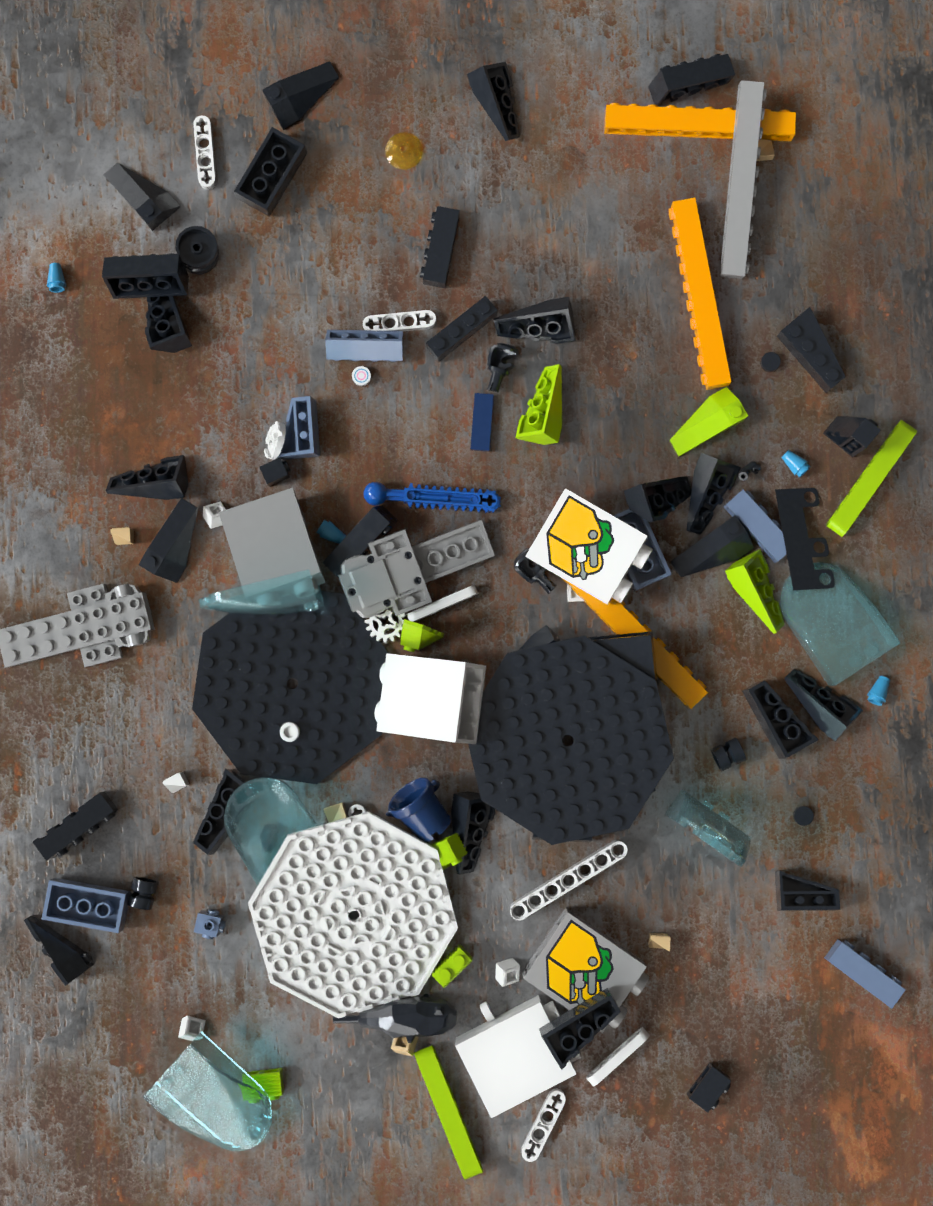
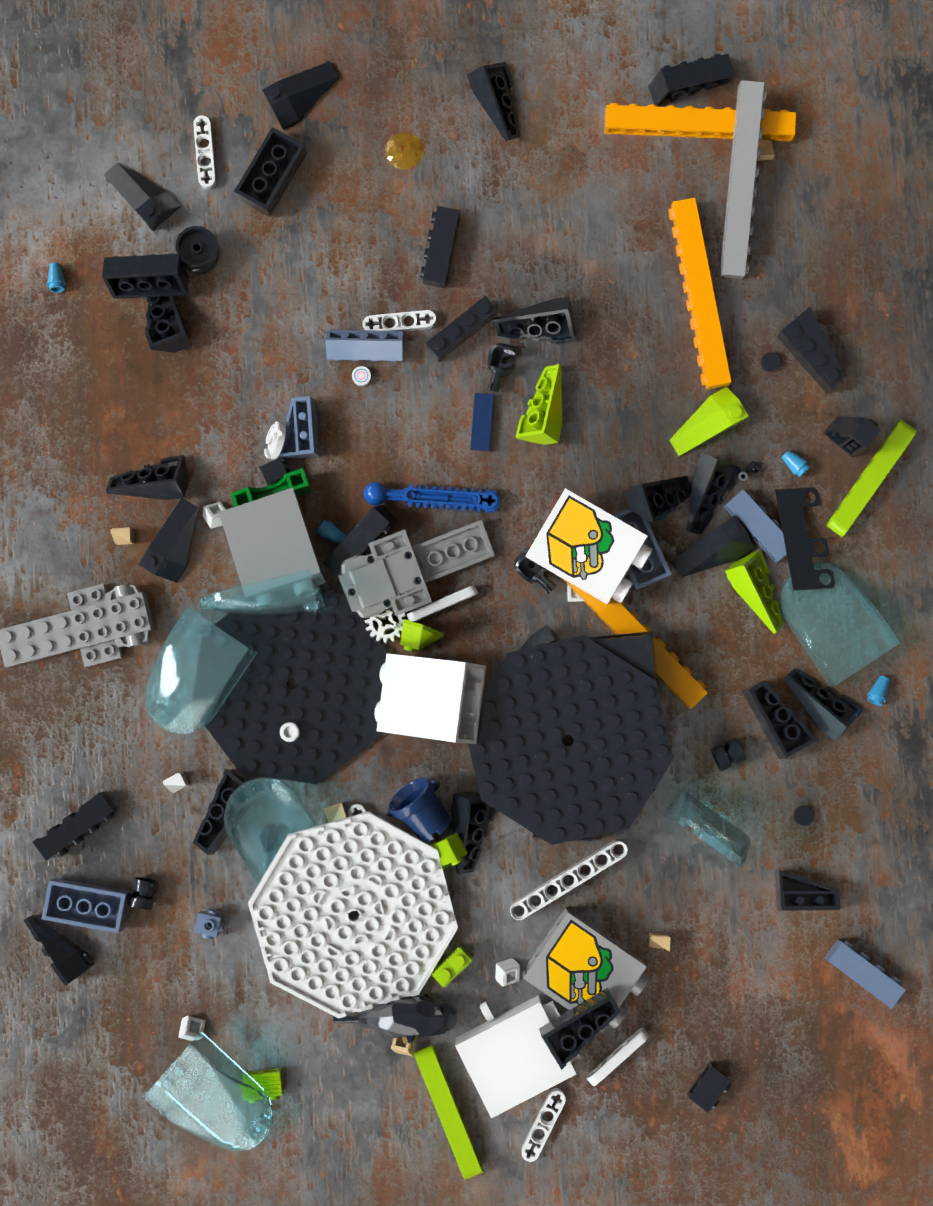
(194, 674): none -> clear light blue windscreen
(297, 480): none -> green arch

